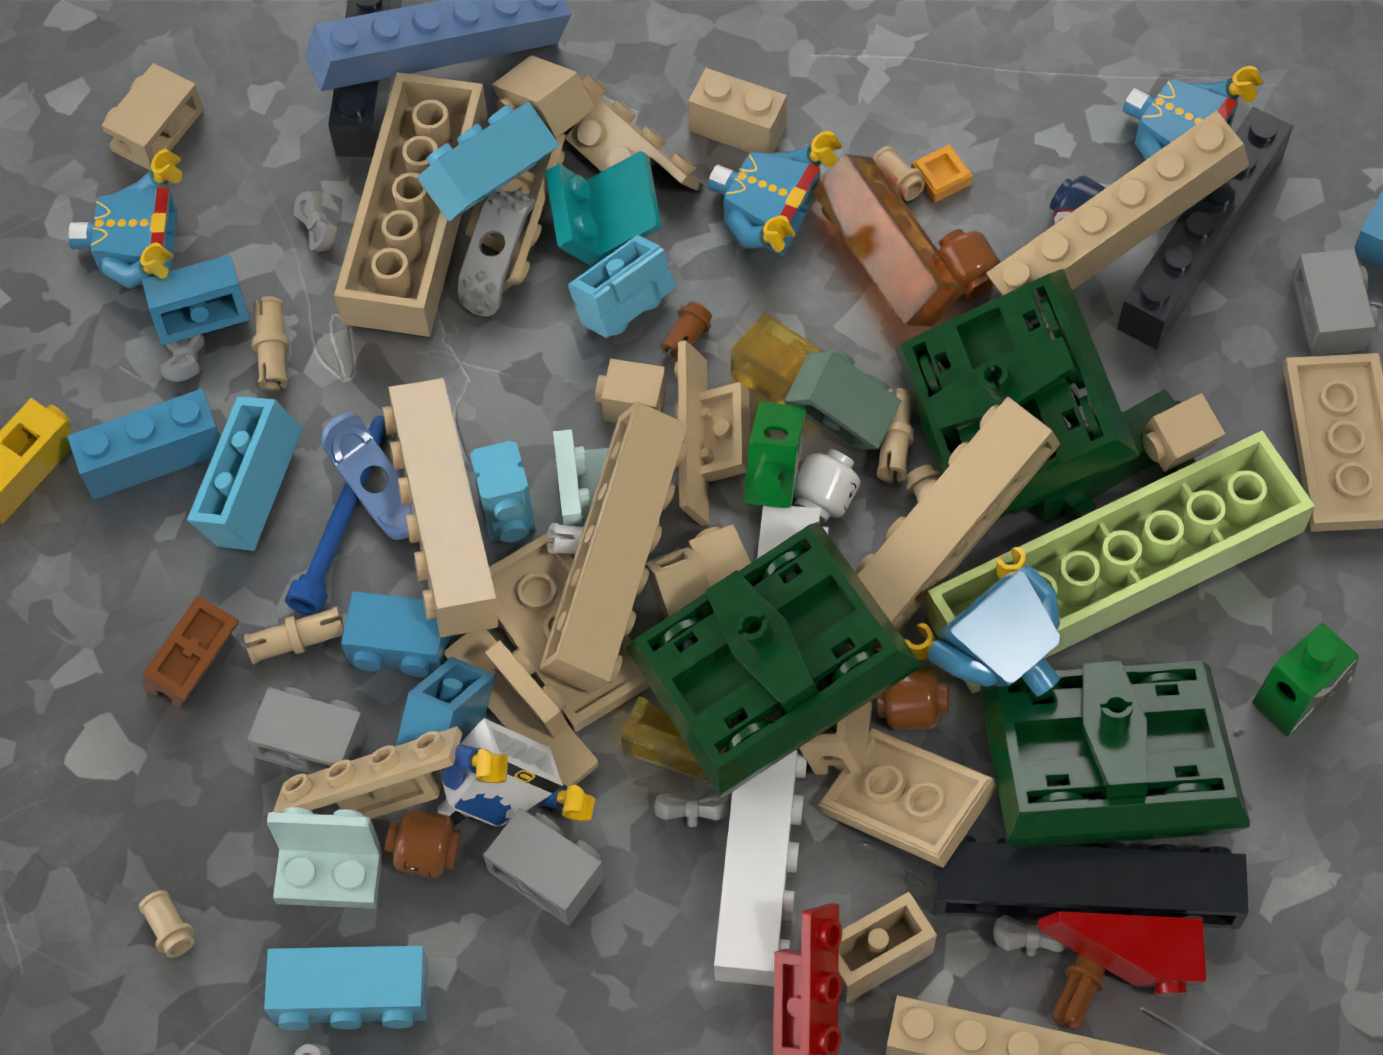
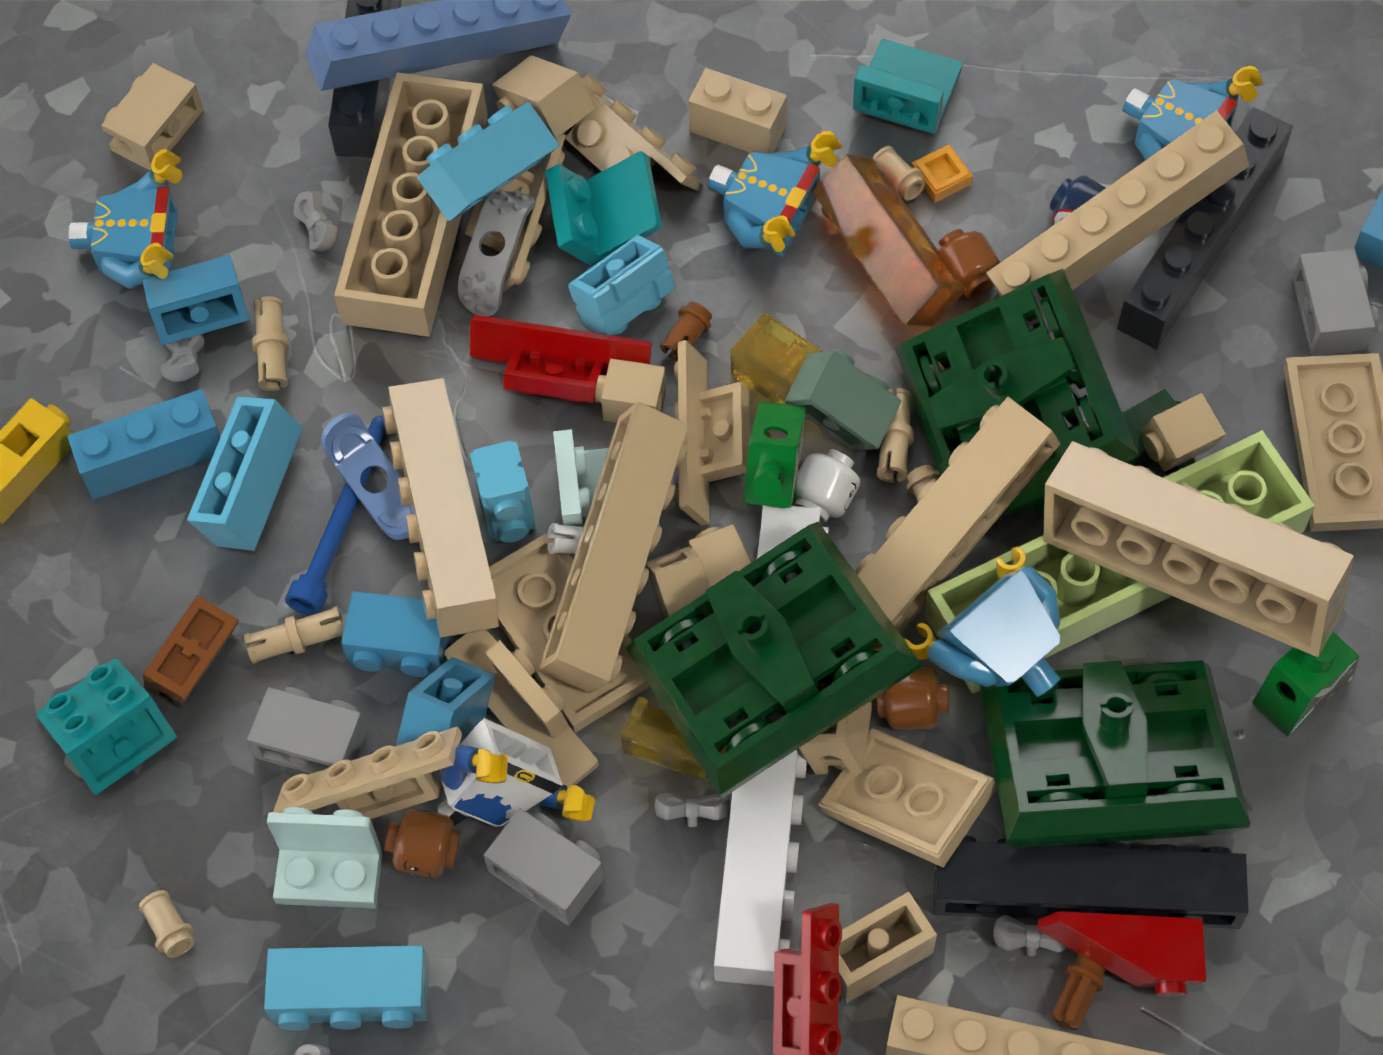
(106, 725): none -> teal bracket
(551, 358): none -> red bracket
(906, 86): none -> teal bracket
(1196, 548): none -> tan brick

